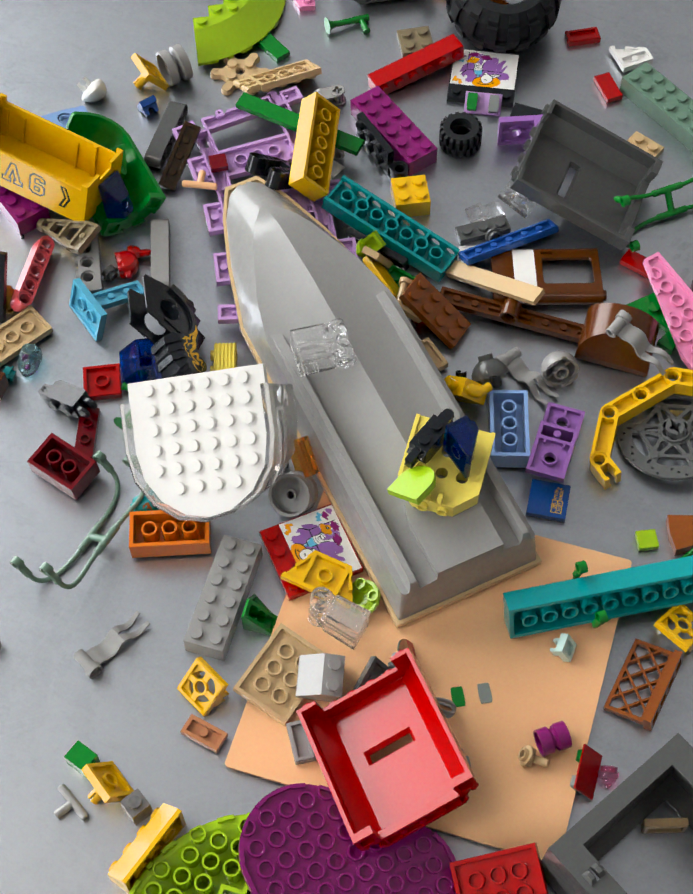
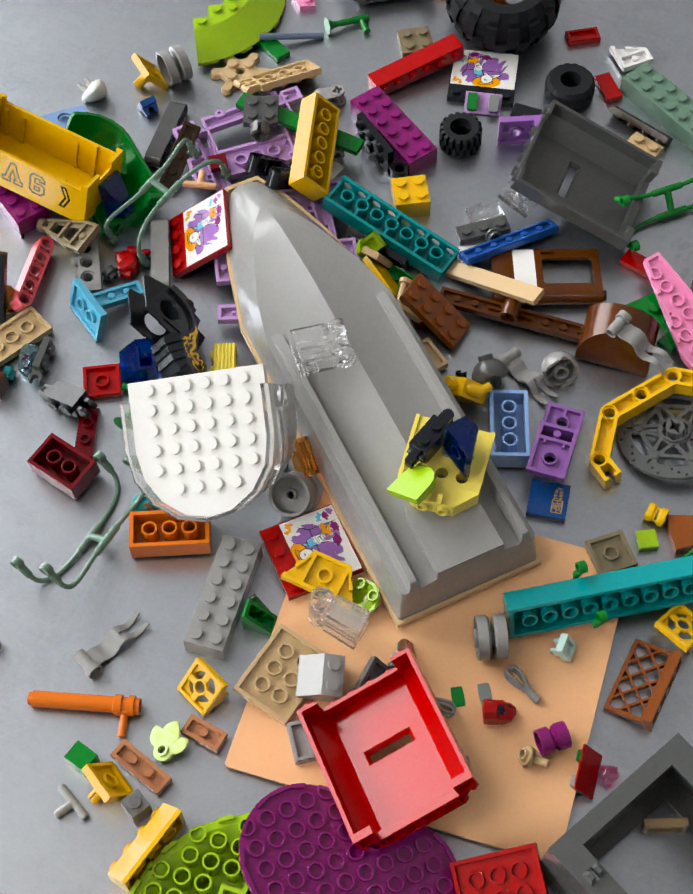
(41, 360): none -> dark grey plate
(116, 704): none -> orange cylinder
(141, 767): none -> nougat plate
(168, 193): none -> sand green bar
(169, 739): none -> yellowish green plate
(200, 234): none -> plate
(260, 115): none -> dark grey plate
(290, 36): none -> sand blue bar
(491, 637): none -> light grey wheel
(497, 712): none -> red rock
(526, 688): none -> light grey piece
(570, 85): none -> black tyre
(610, 552): none -> dark tan plate
(645, 128): none -> dark brown plate
(652, 512): none -> yellow wheel

